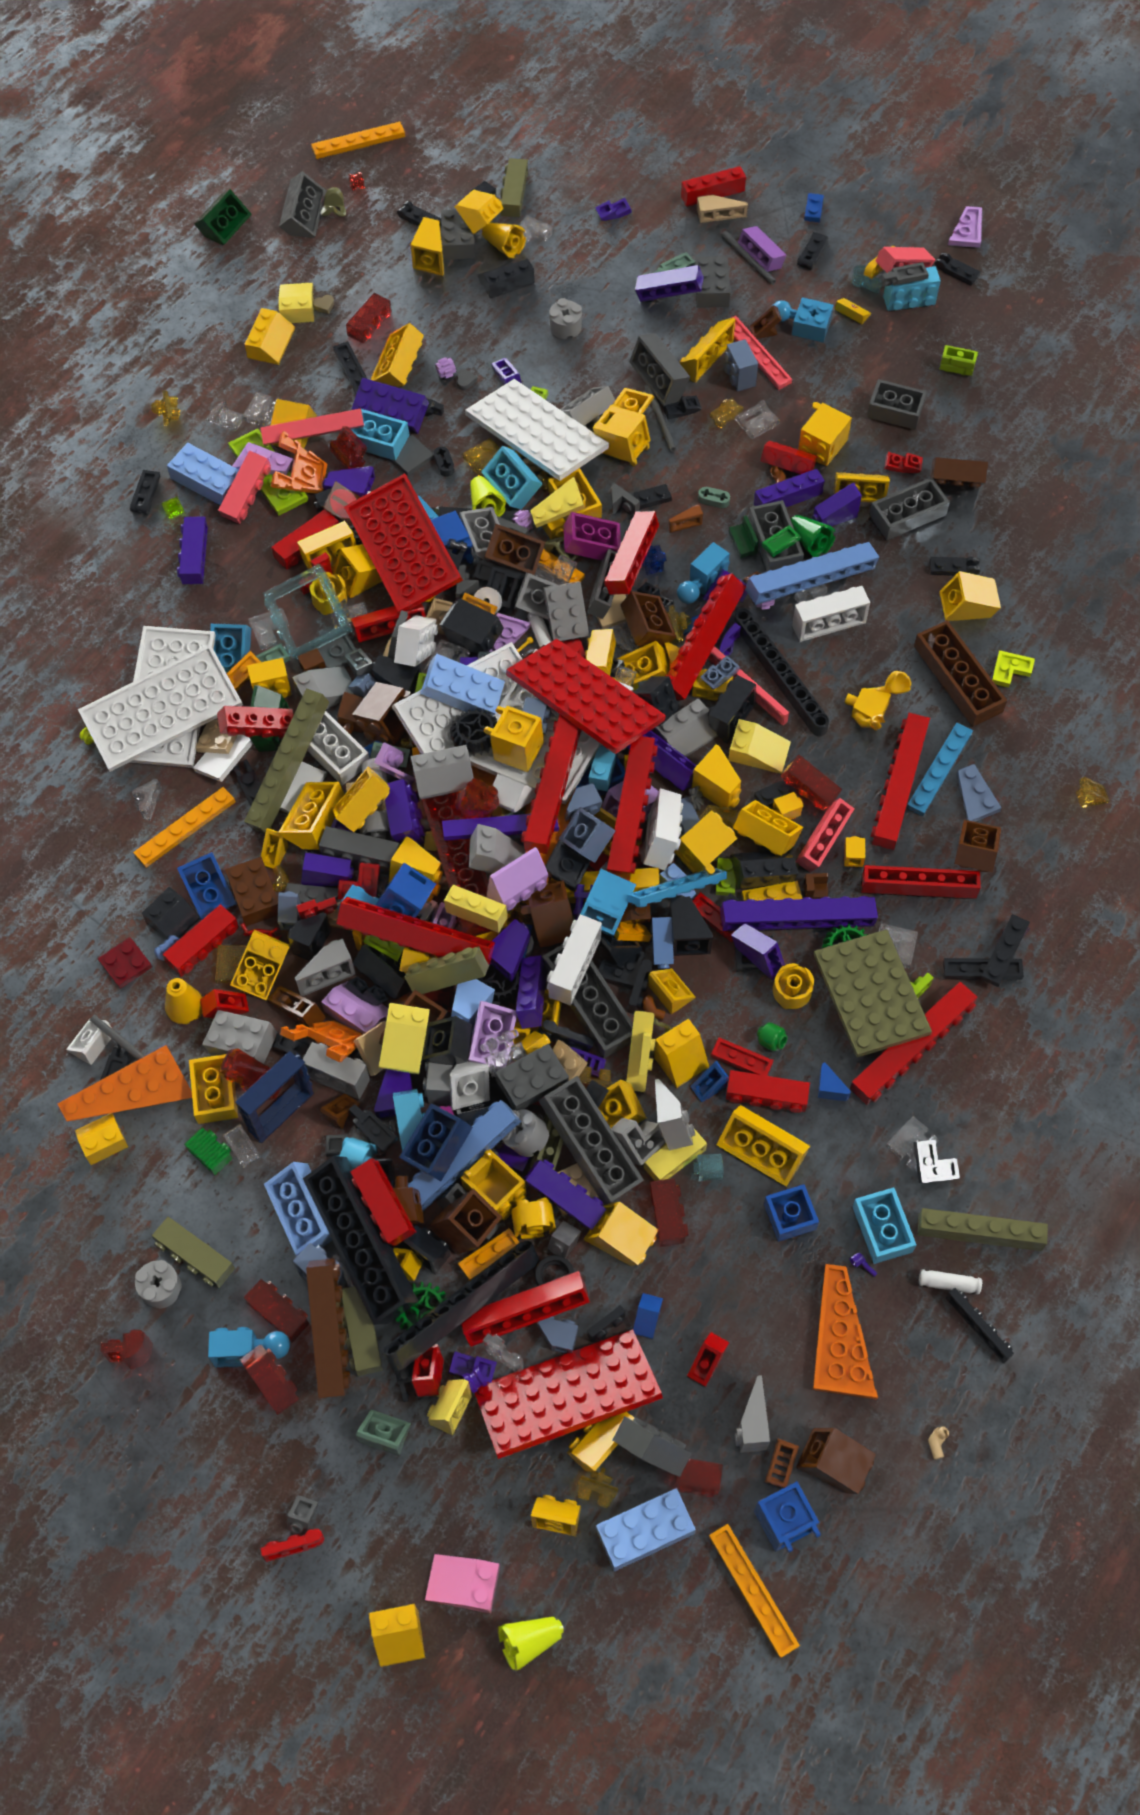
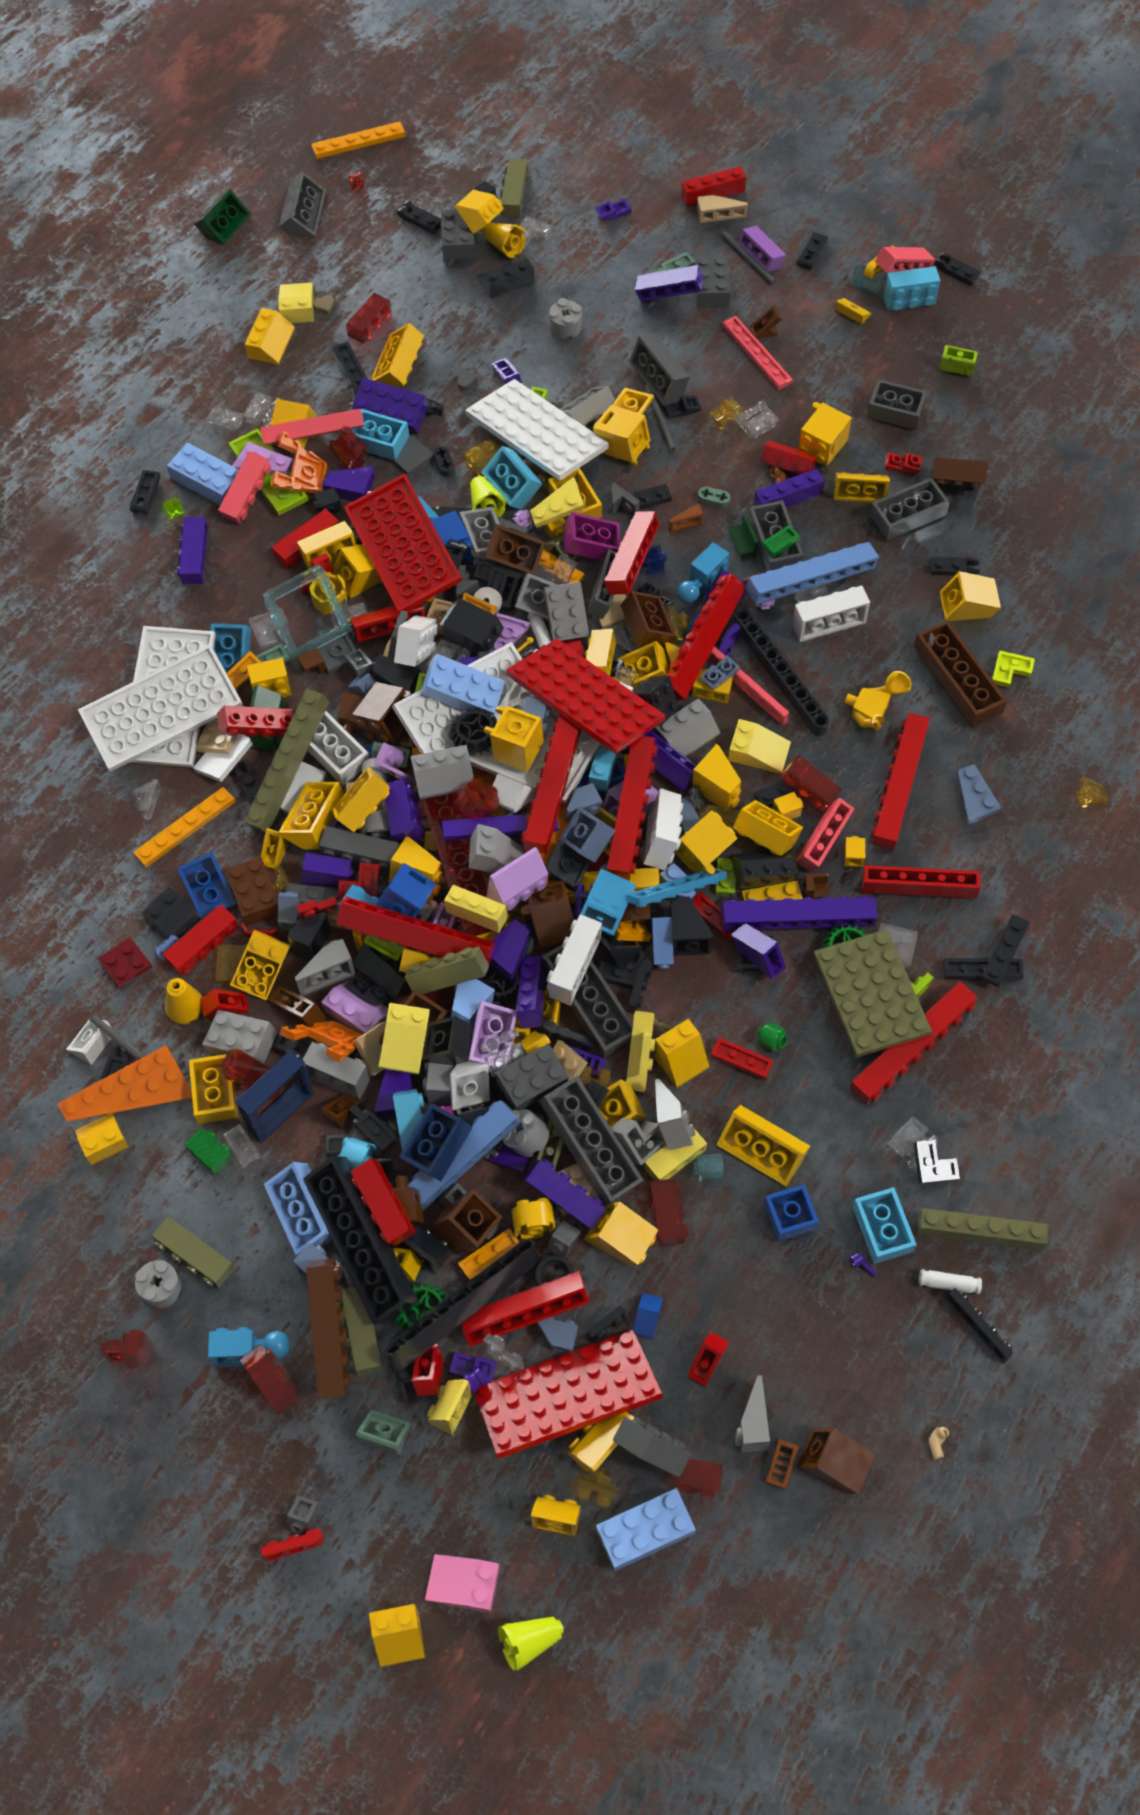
(86, 736): neon yellow bush -> none
(164, 406): clear yellow hips -> none
(277, 1309): clear red brick -> none
(327, 681): light grey slope -> none
(333, 199): olive piece -> none
(337, 499): piece -> none
(427, 248): yellow slope -> none
(445, 368): lavender gear -> none
(495, 1183): yellow container -> none
(649, 1006): dark orange arm -> none
(670, 989): yellow slope -> none
(708, 349): yellow slope -> none
(710, 1082): blue slope -> none
(731, 706): black slope -> none
(741, 365): sand blue brick -> none
(754, 1591): light orange plate -> none
(767, 1091): red brick -> none
(786, 1517): blue container -> none
(793, 986): yellow brick -> none
(810, 319): dark azure brick -> none
(814, 207): blue plate -> none
(815, 535): green cone -> none
(831, 1086): blue slope -> none
(839, 507): dark purple slope -> none
(841, 1349): orange wing -> none
(905, 274): dark grey hinge -> none
(939, 769): dark azure plate -> none
(968, 229): lavender wing -> none
(978, 846): reddish brown brick -> none

